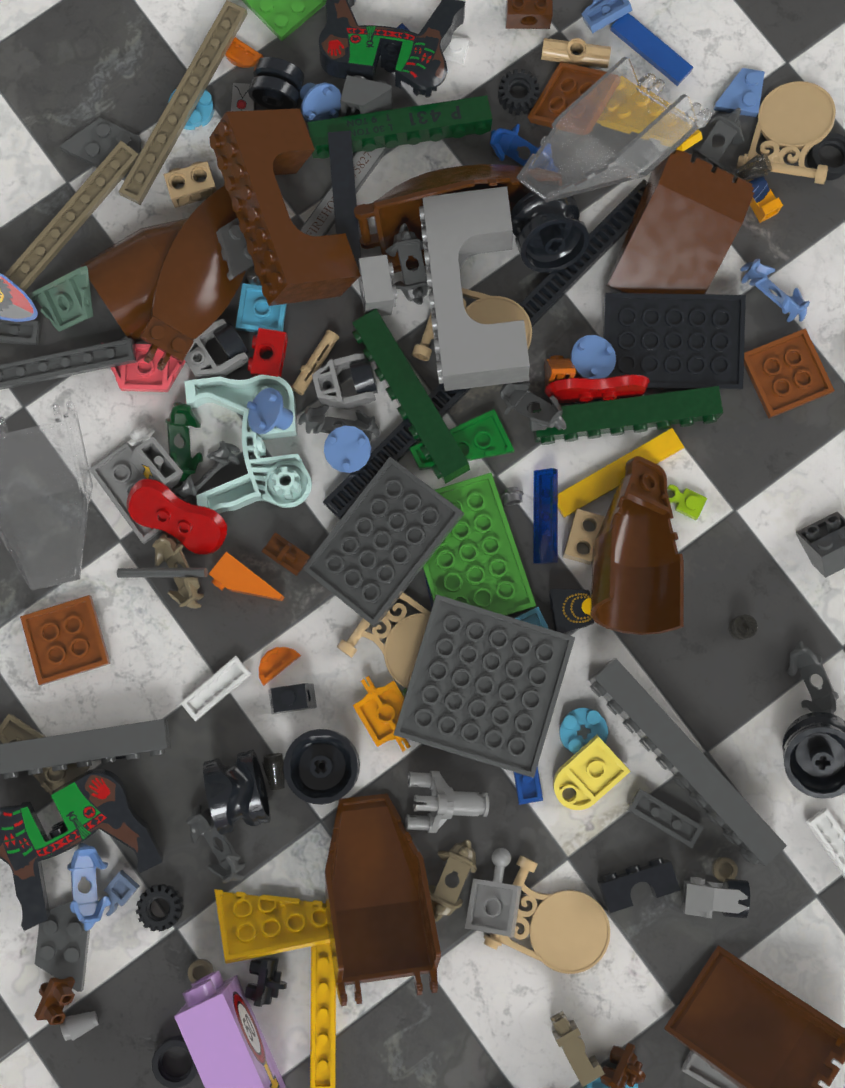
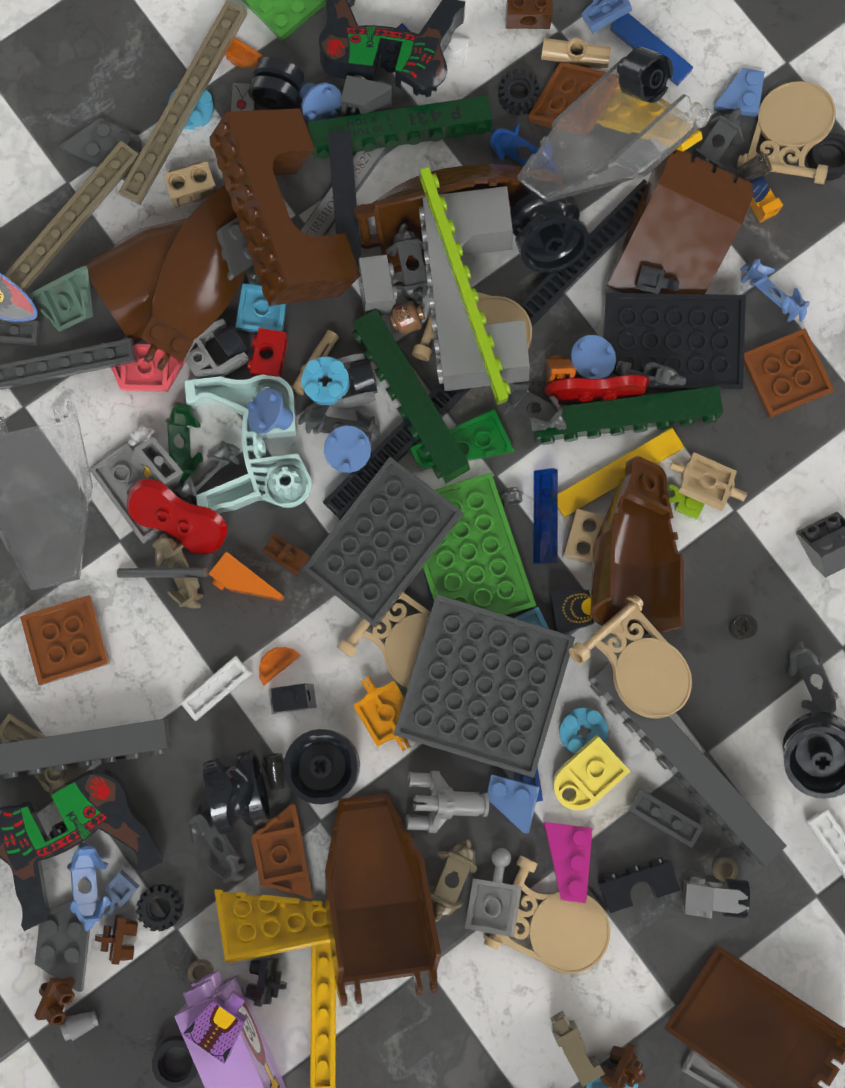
(118, 951): none -> reddish brown hips
(218, 1026): none -> torso
(282, 854): none -> dark orange wing
(334, 390): none -> medium azure plate
(407, 317): none -> medium nougat head
(467, 294): none -> lime plate
(514, 800): none -> medium blue wing
(571, 859): none -> dark pink wing
(645, 74): none -> black brick
(649, 671): none -> tan piece
(653, 278): none -> black plate
(654, 372): none -> dark grey piece
(707, 481): none -> tan plate

